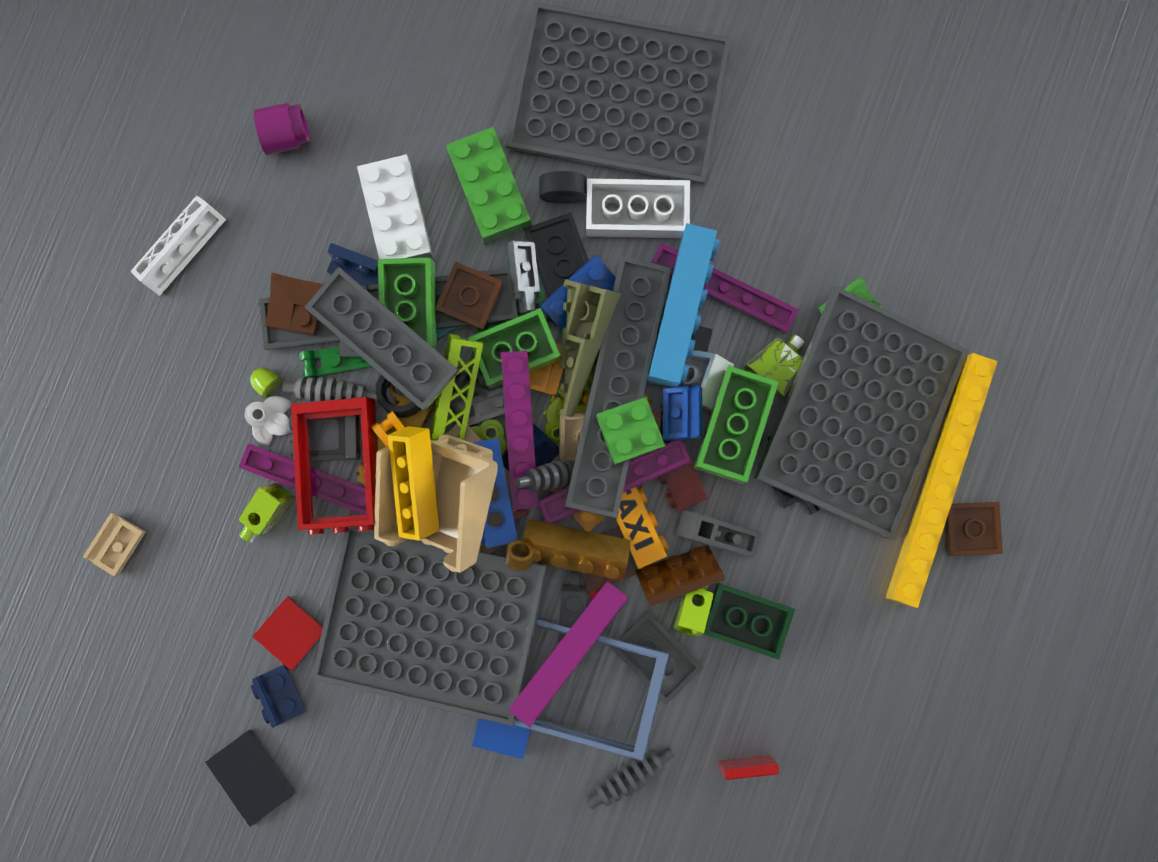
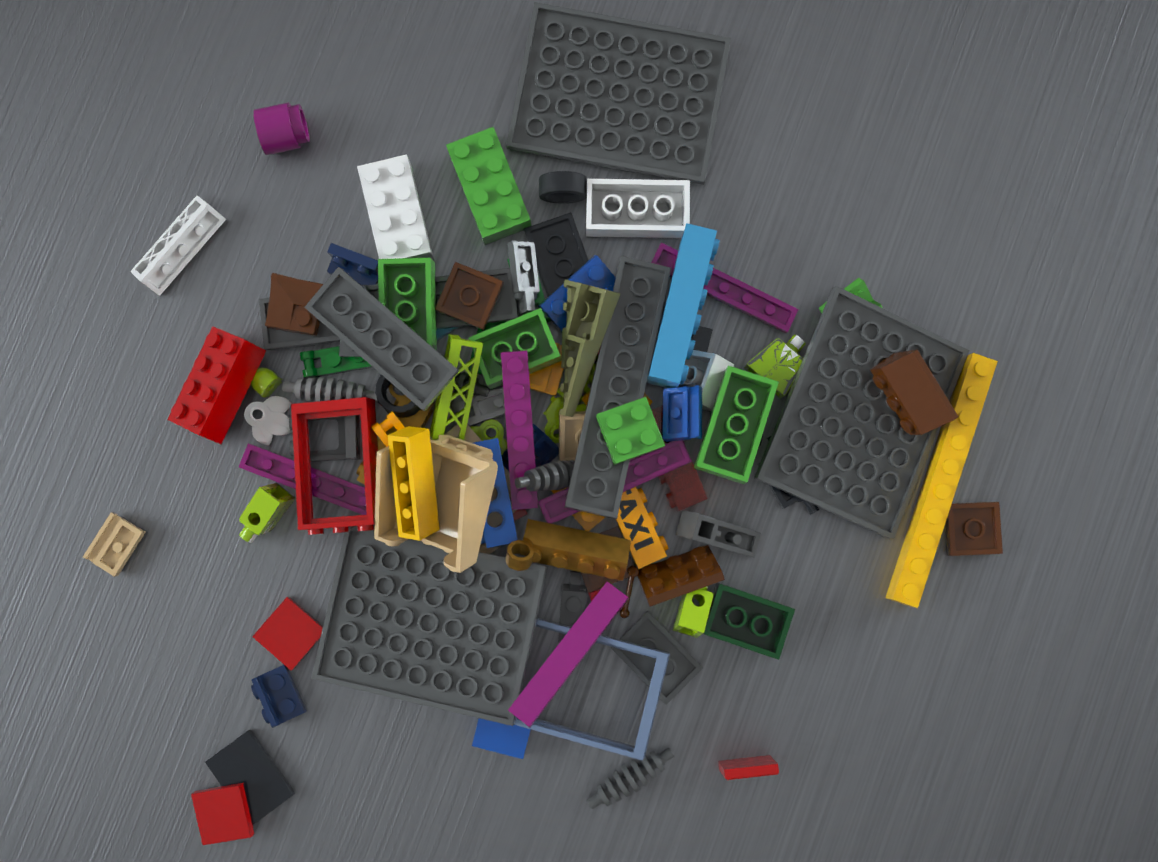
(216, 385): none -> red brick
(222, 814): none -> red tile
(633, 572): none -> reddish brown hinge
(913, 392): none -> reddish brown slope

